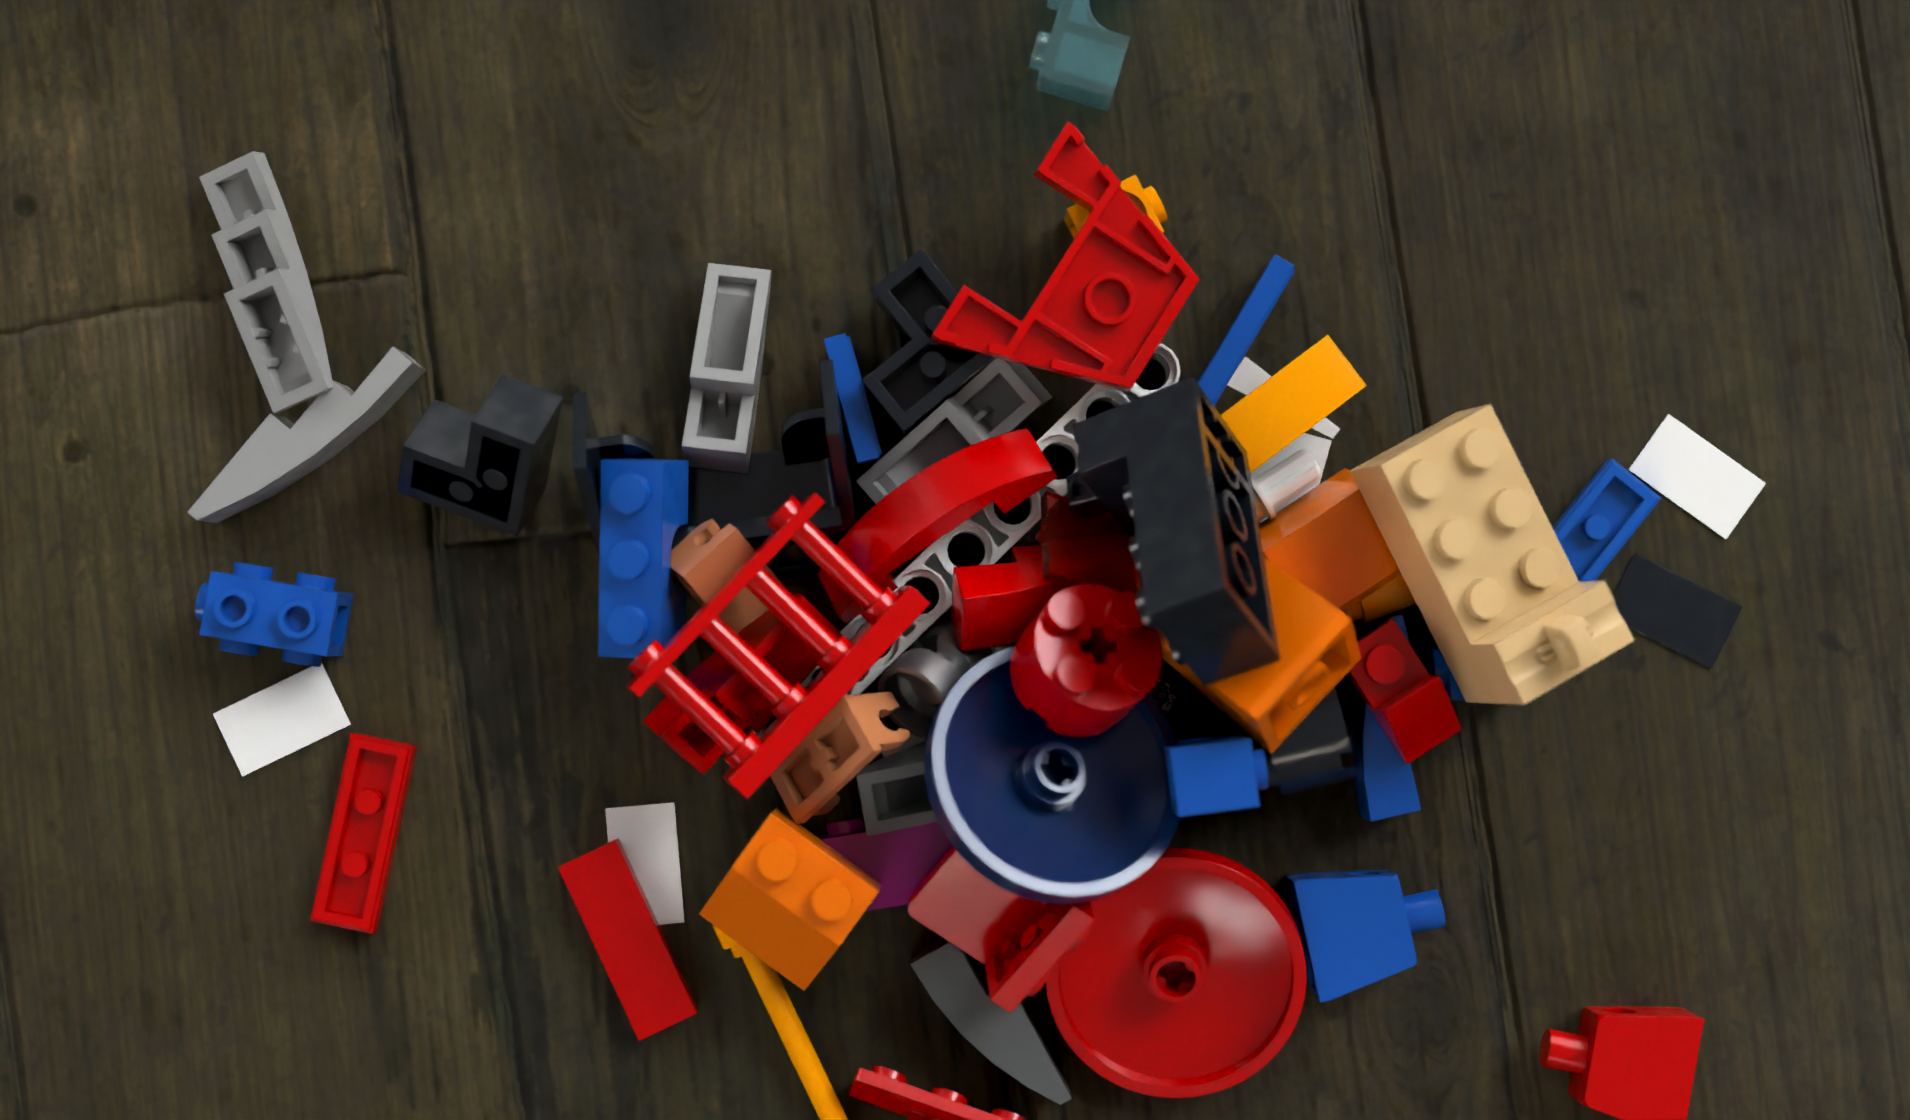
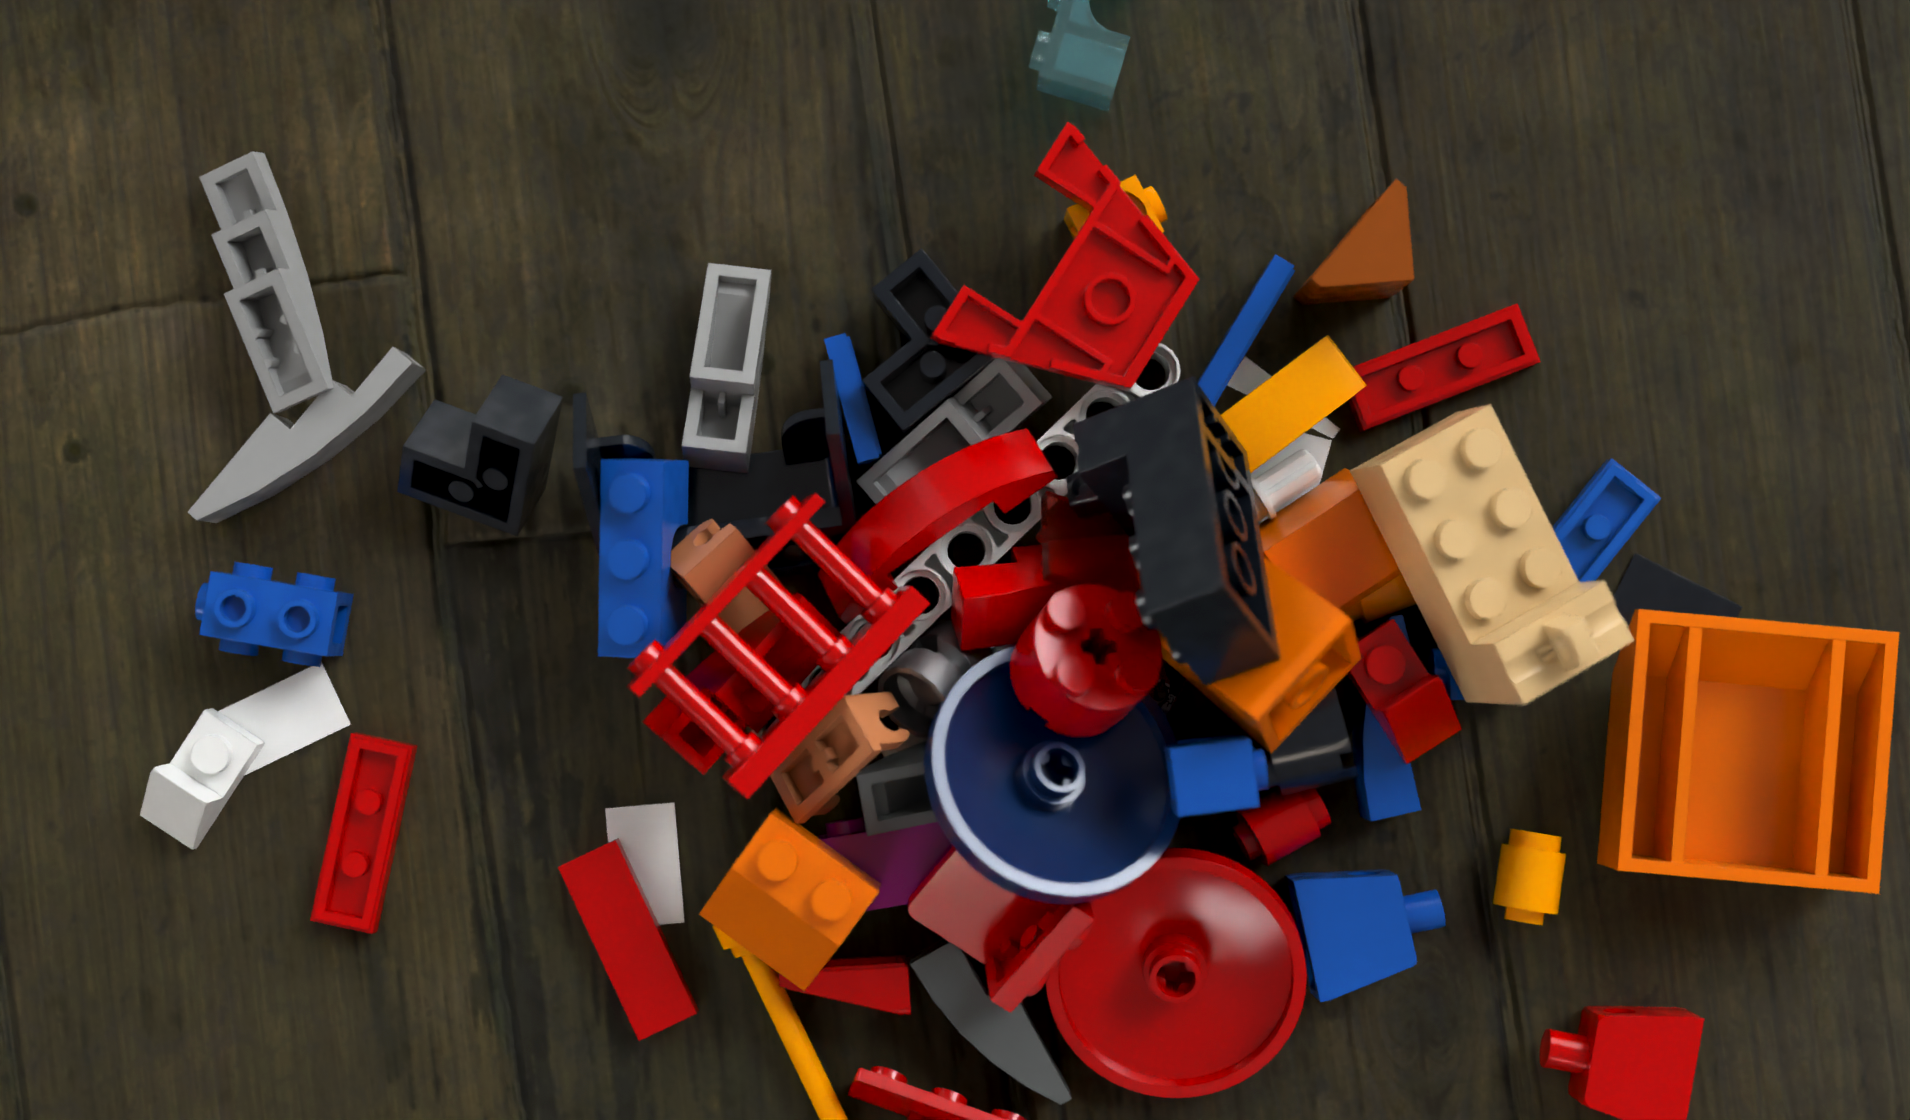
(200, 779): none -> white slope
(863, 981): none -> red slope
(1280, 824): none -> red brick
(1370, 259): none -> dark orange slope
(1442, 366): none -> red tile
(1529, 876): none -> light orange brick
(1697, 476): white sticker -> none
(1749, 751): none -> orange slope

